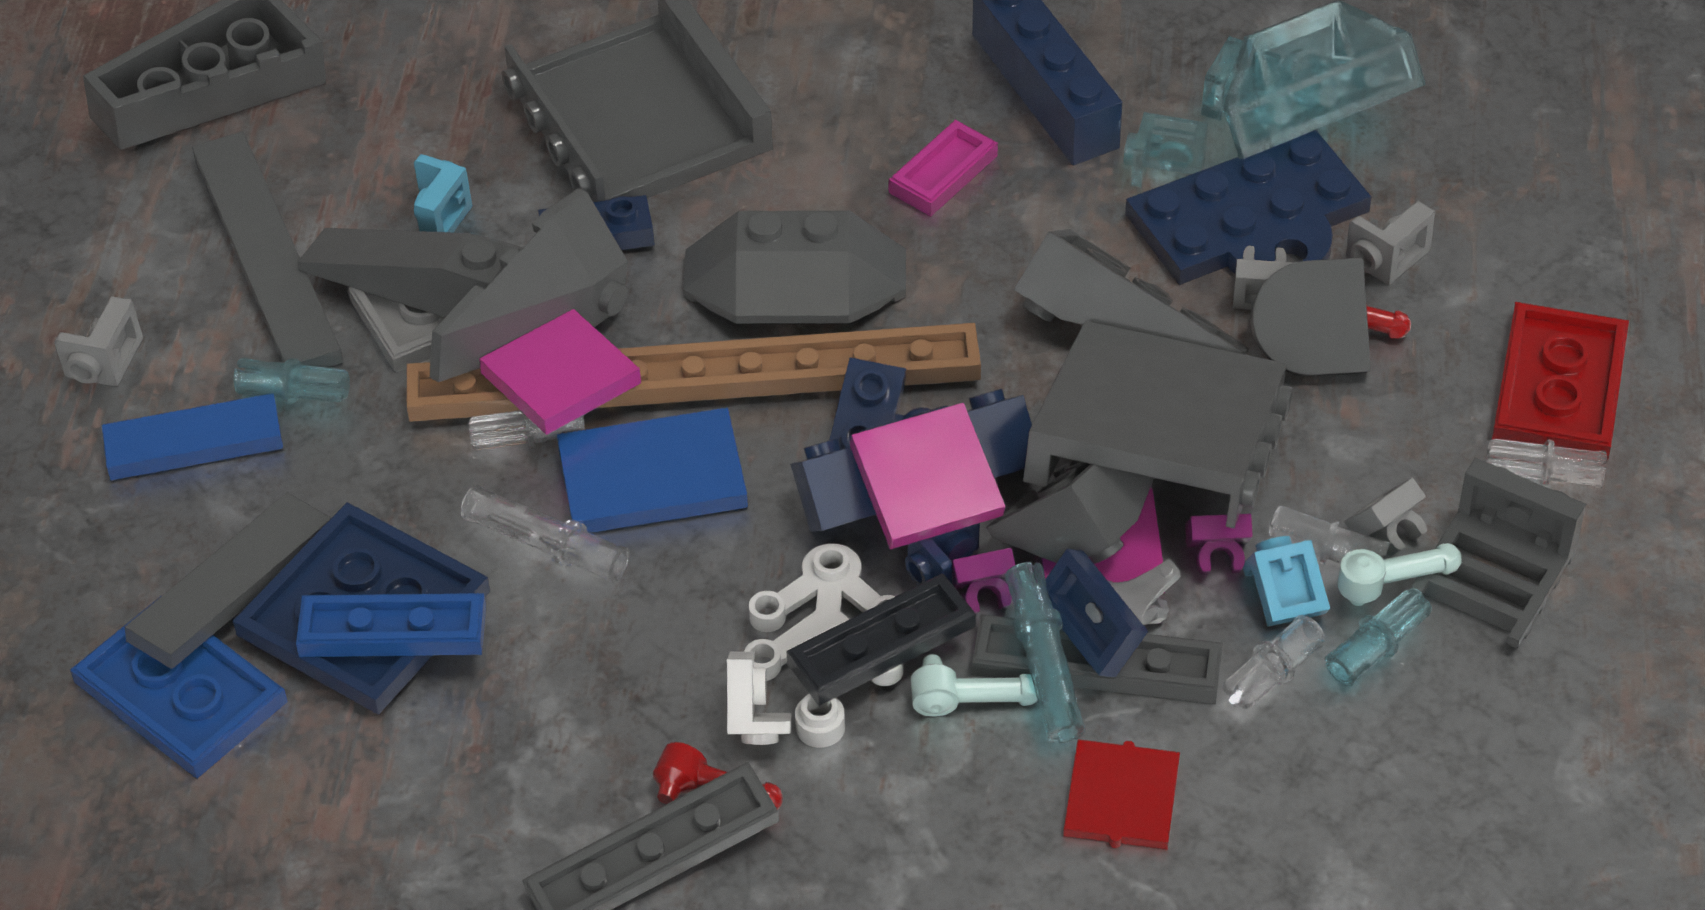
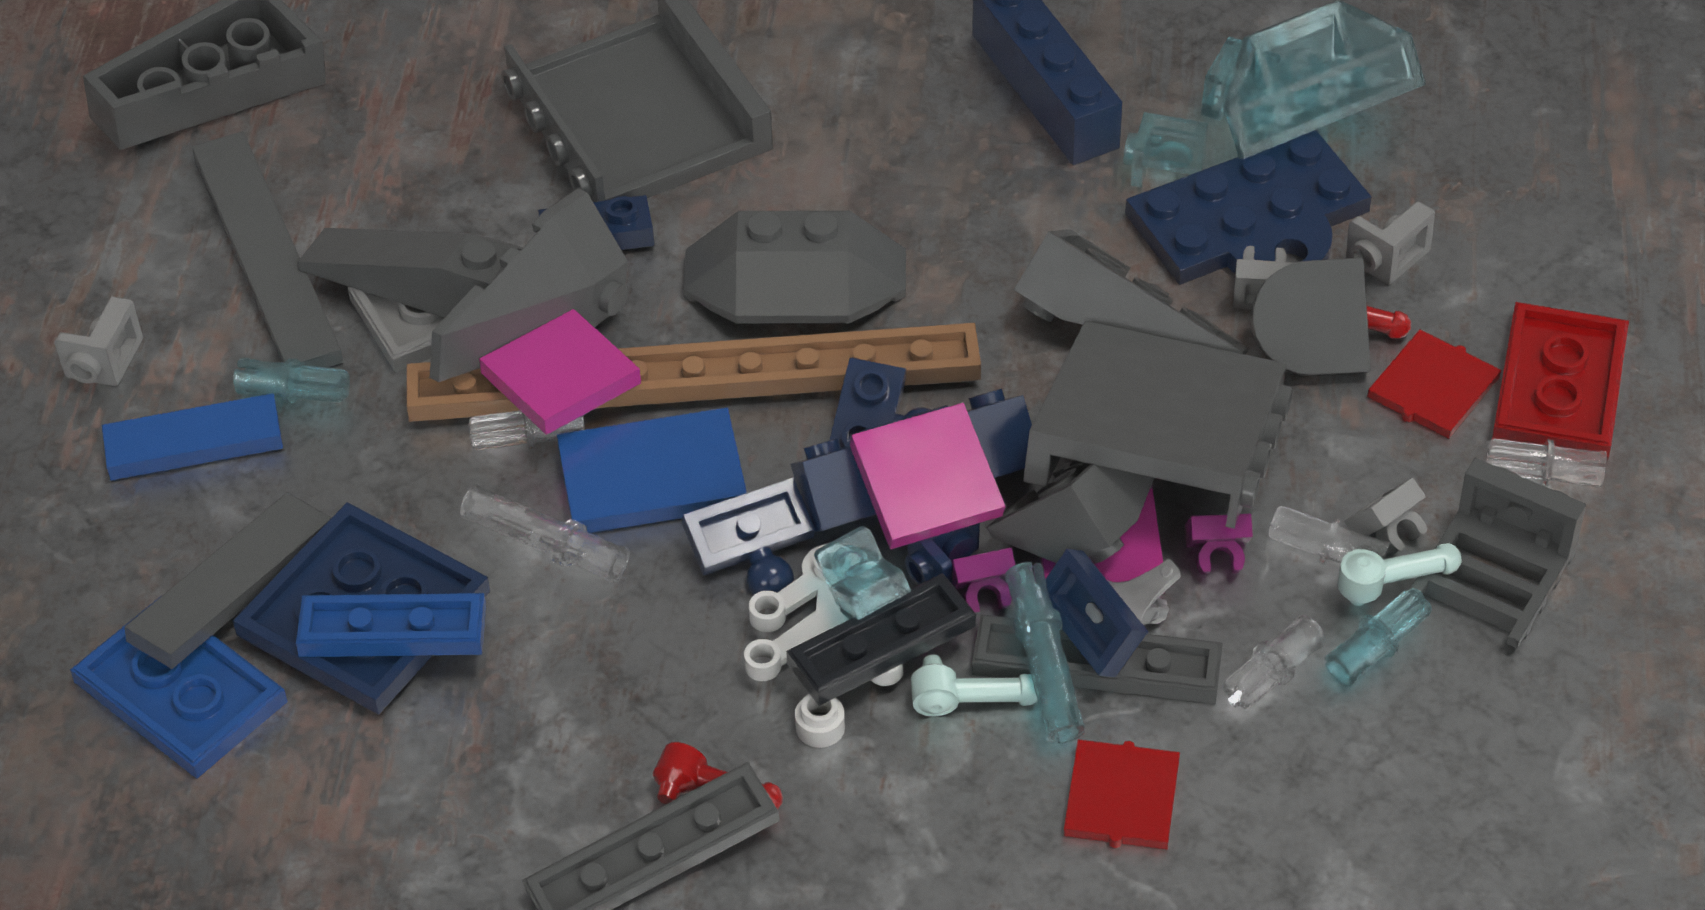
(442, 195): medium azure bracket -> none
(744, 690): white bracket -> none
(751, 530): none -> plate
(859, 574): none -> clear light blue bracket
(943, 168): dark pink tile -> none
(1287, 580): medium azure bracket -> none
(1434, 383): none -> red piece

